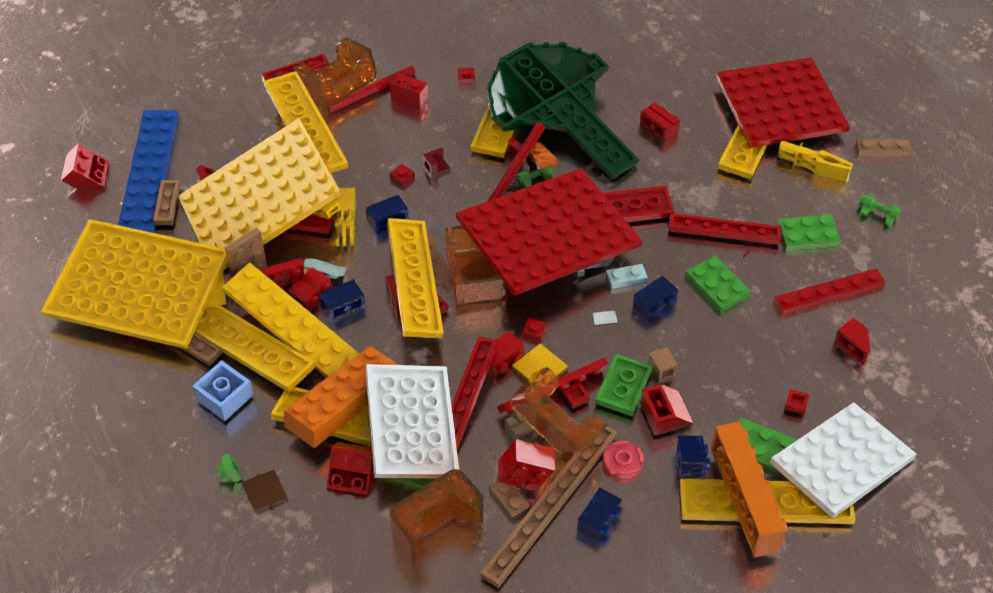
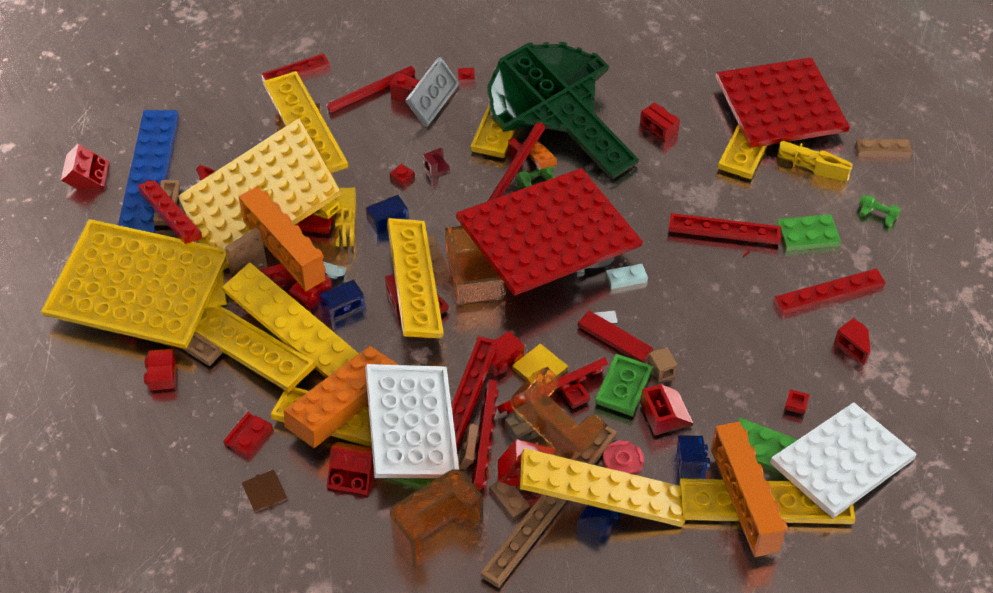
(160, 369): none -> red brick
(170, 212): none -> red plate
(223, 390): light blue brick -> none
(228, 469): bright green tile -> none
(248, 434): none -> red plate
(283, 238): none -> orange brick
(342, 77): clear orange windscreen -> none
(432, 92): none -> light grey tile
(469, 441): none -> medium nougat plate
(485, 429): none -> red plate
(534, 329): red plate -> none
(601, 487): none -> yellow plate
(615, 337): none -> red tile
(642, 203): red plate -> none
(655, 298): clear blue brick -> none
(717, 283): bright green plate -> none

